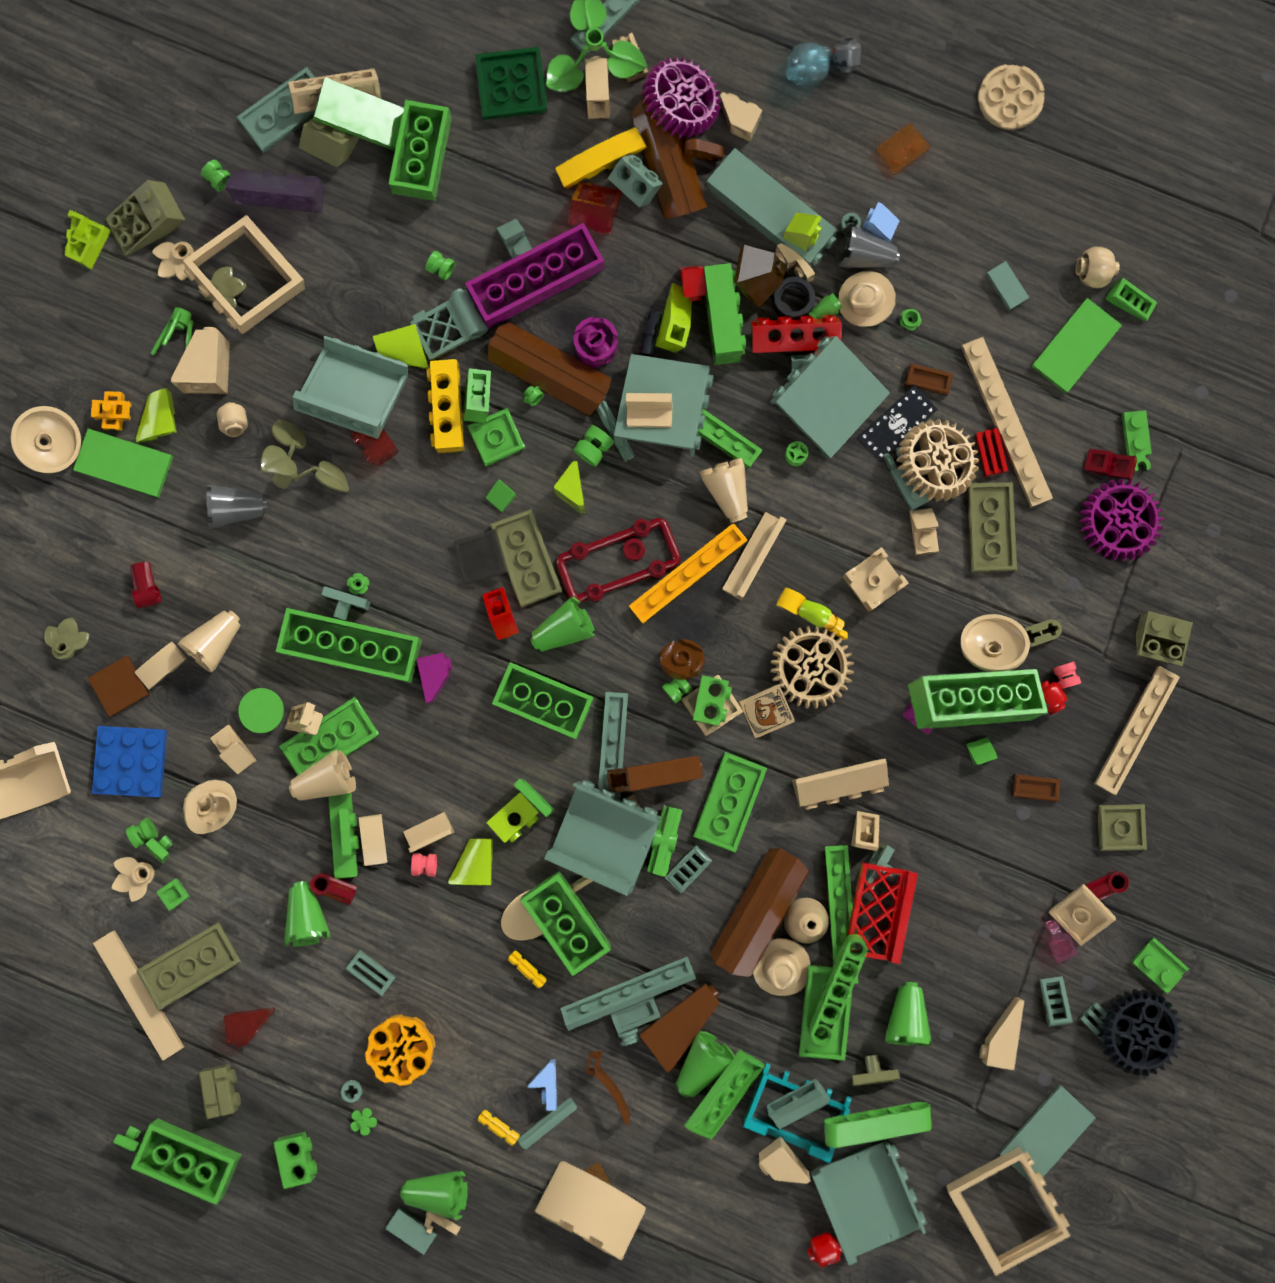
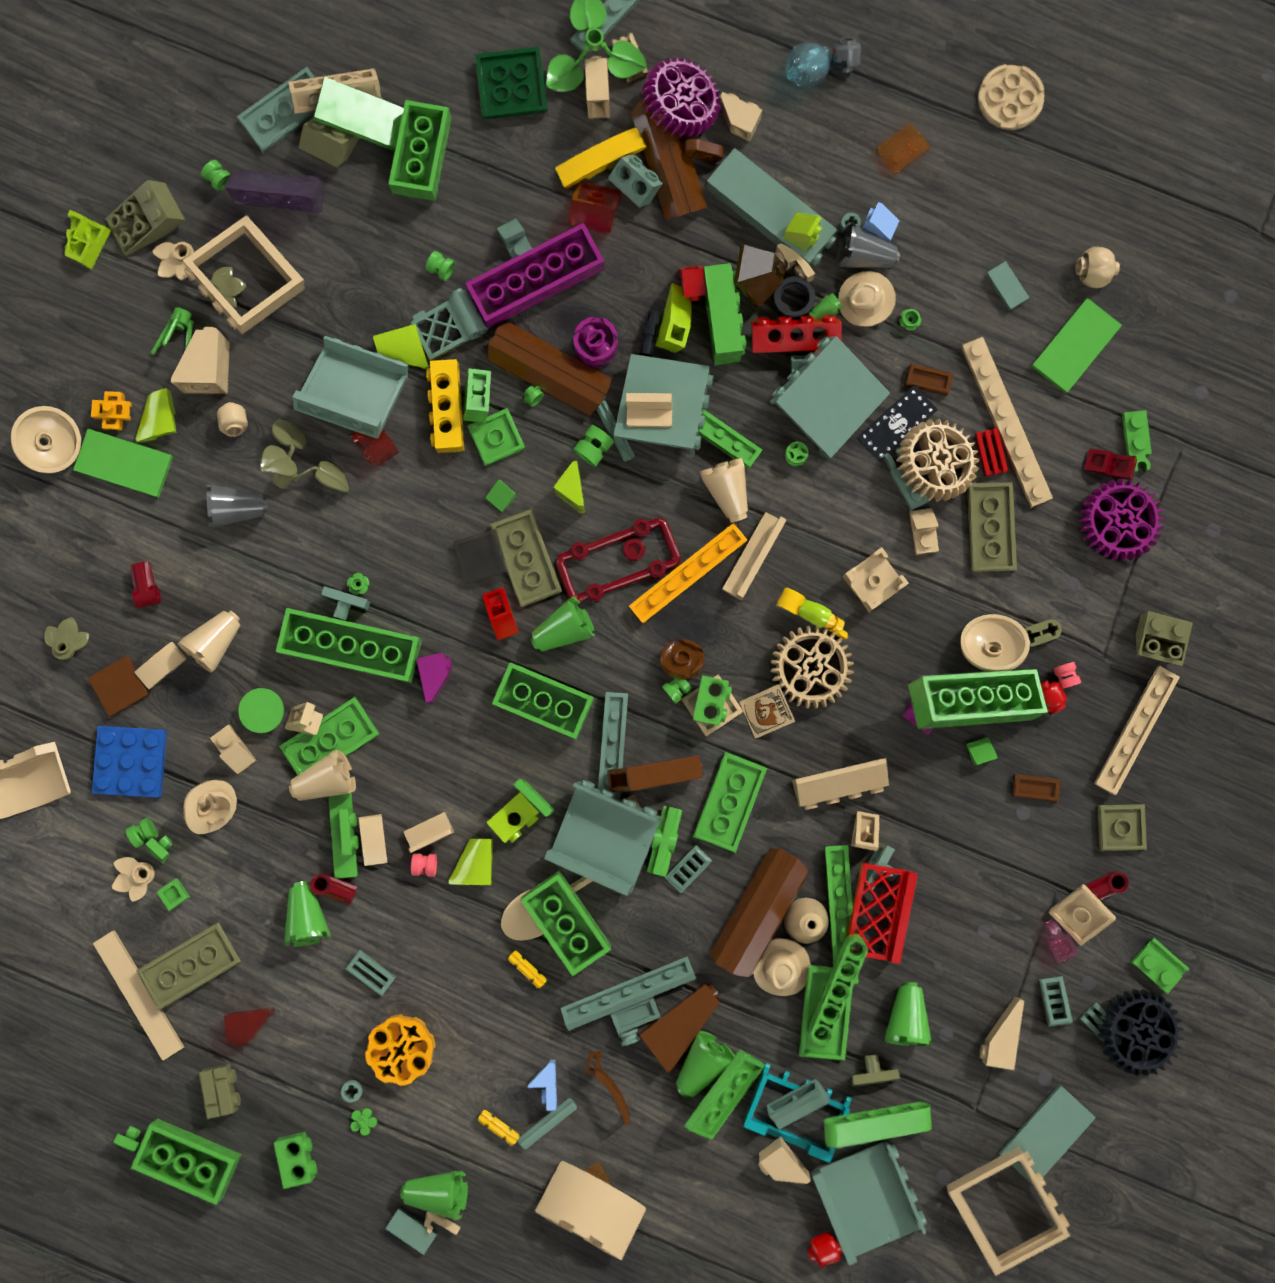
(1127, 305): bright green slope -> none

